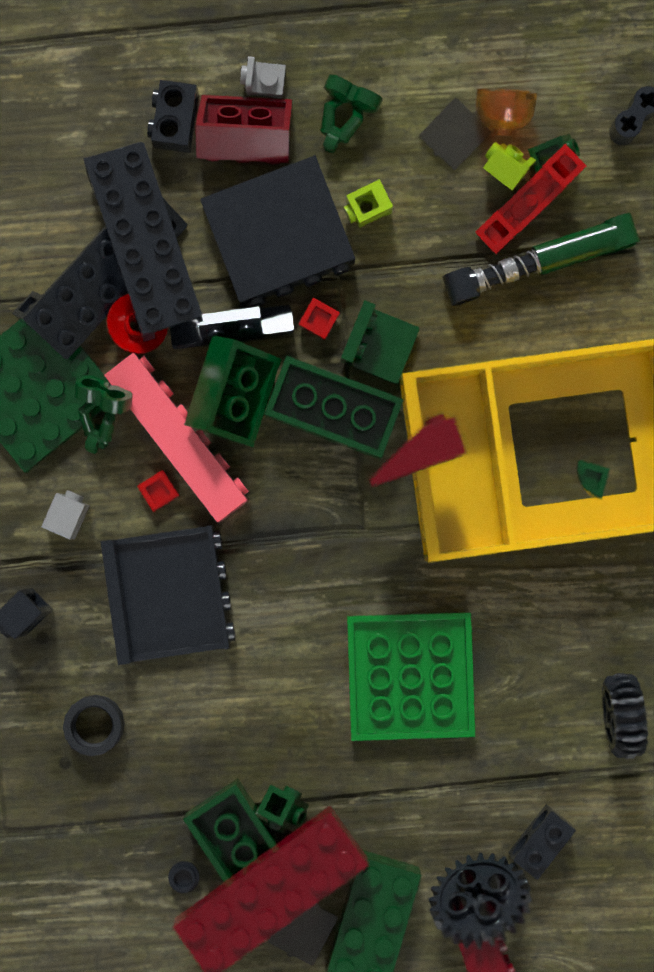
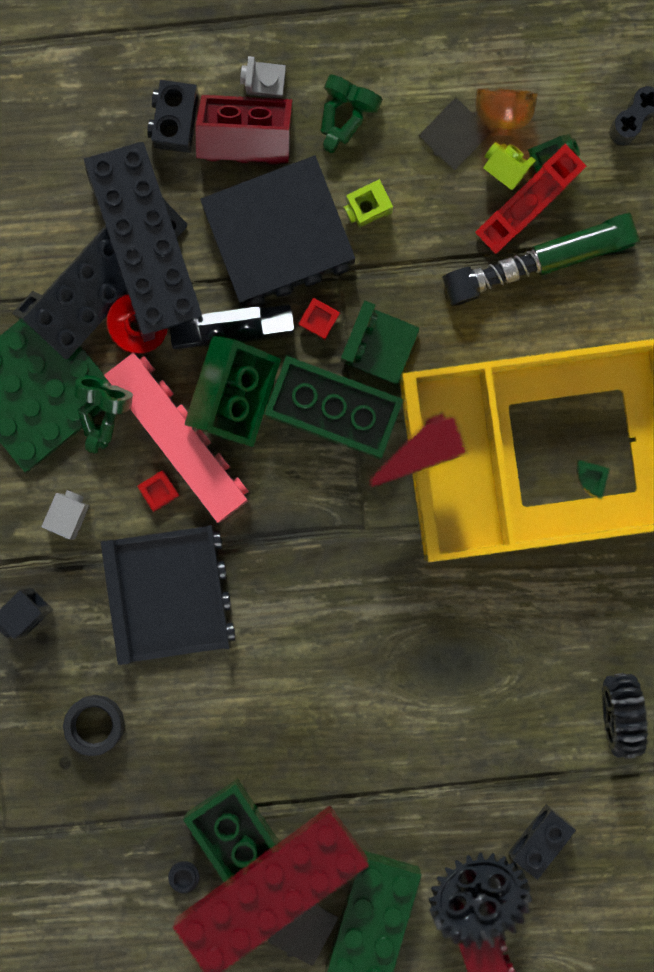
(283, 809): dark green brick -> none
(411, 676): green plate -> none

